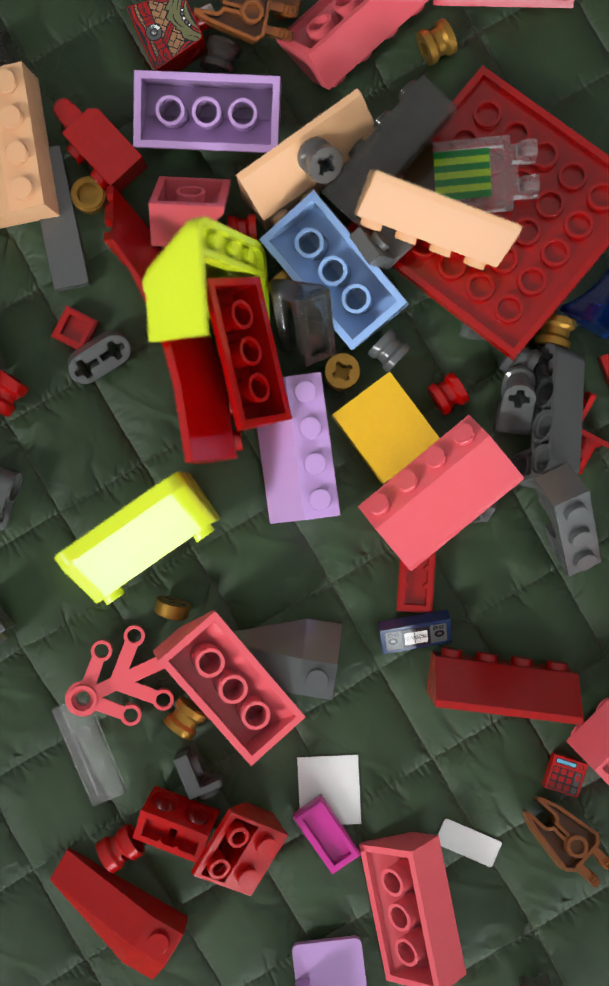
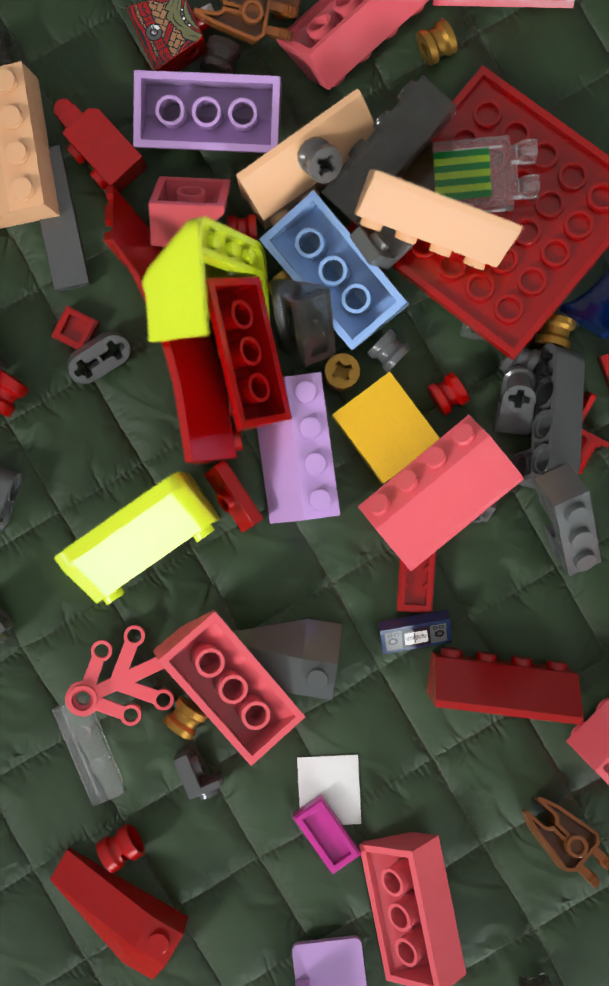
(88, 196): pearl gold tile -> none
(172, 608): pearl gold tile -> none
(176, 824): red brick -> none
(233, 496): none -> red plate
(241, 848): red slope -> none
(469, 842): white sticker -> none
(564, 774): red tile -> none

